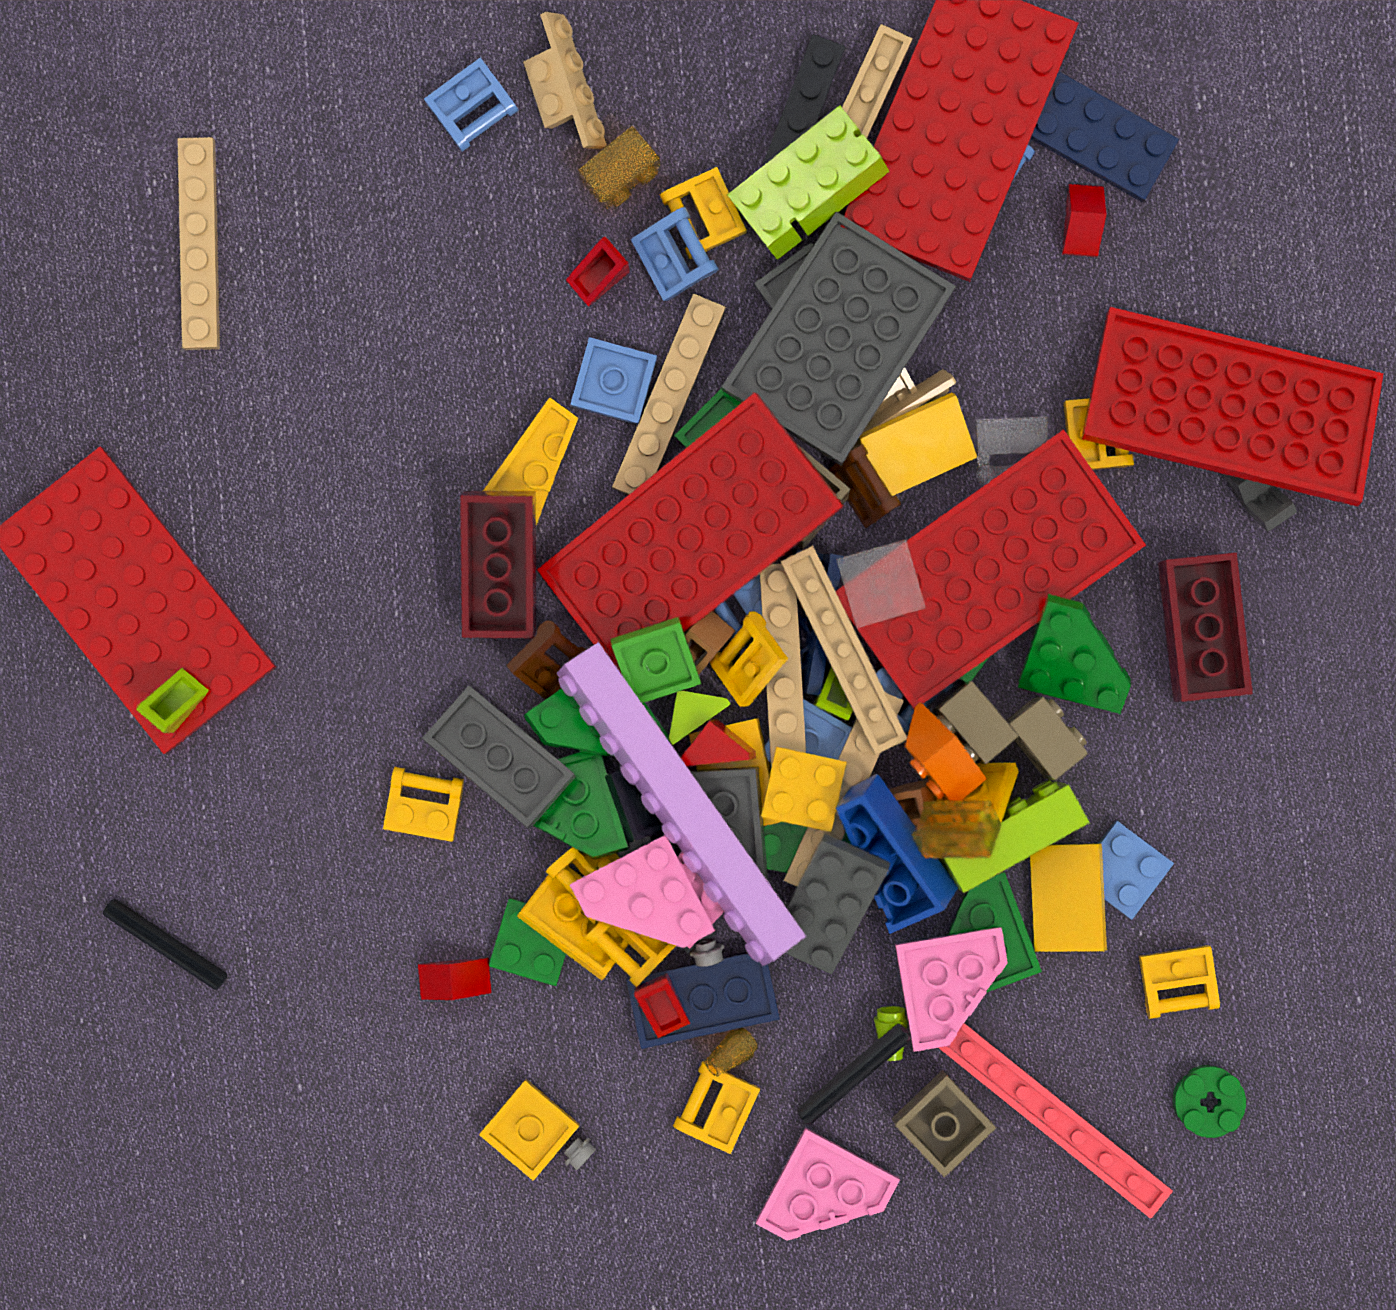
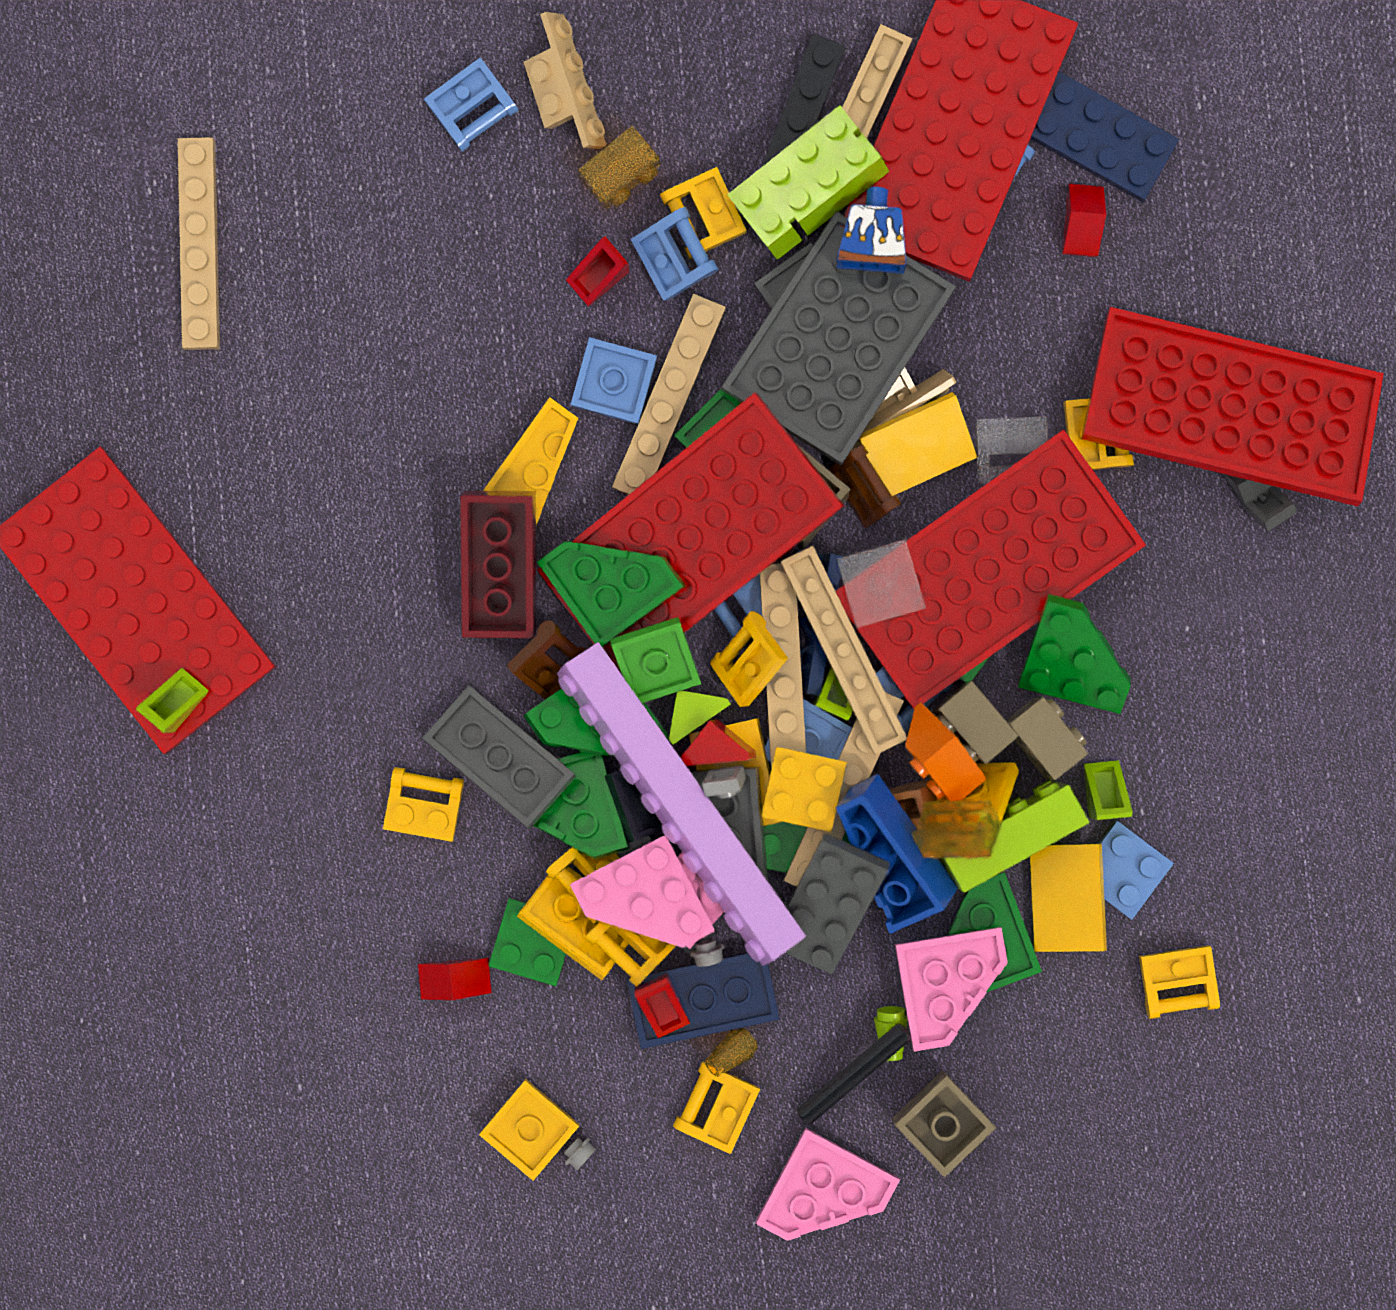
(165, 944): black axle -> none
(609, 585): none -> green plate
(707, 639): medium nougat slope -> none
(724, 782): none -> light grey plate
(873, 236): none -> torso
(1057, 1121): coral plate -> none
(1106, 791): none -> lime slope
(1194, 1087): green plate -> none
(1205, 627): dark red brick -> none

